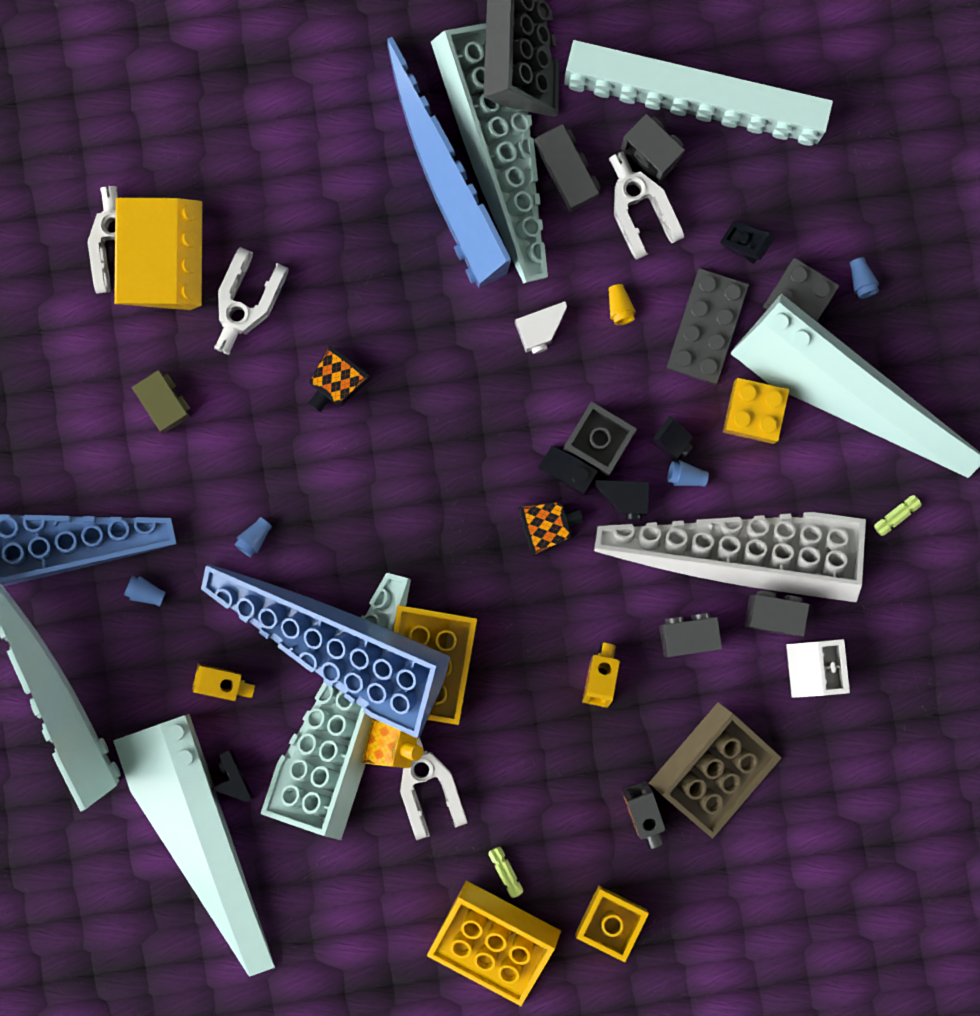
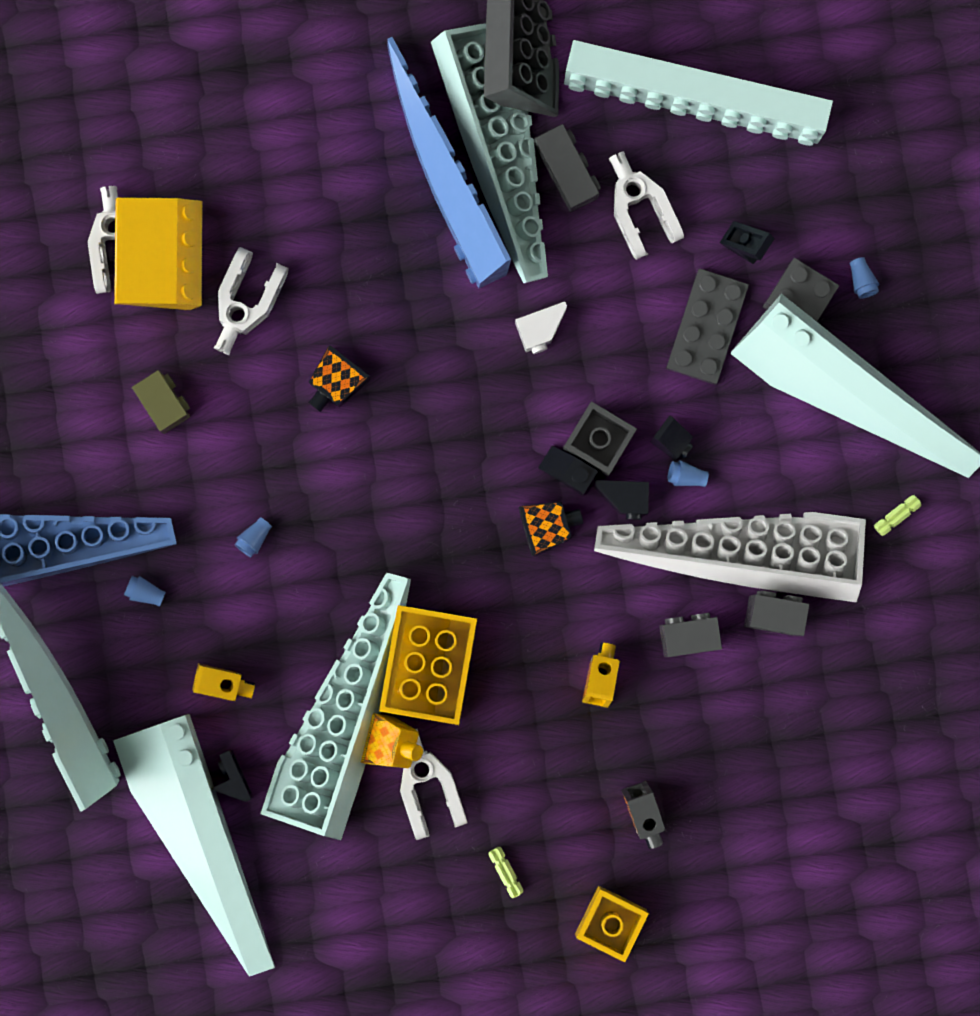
(371, 665): medium blue wedge -> none
(494, 943): yellow slope -> none
(620, 305): yellow cone -> none
(653, 148): dark grey brick -> none
(715, 770): dark tan slope -> none
(756, 411): yellow brick -> none
(818, 668): white slope -> none

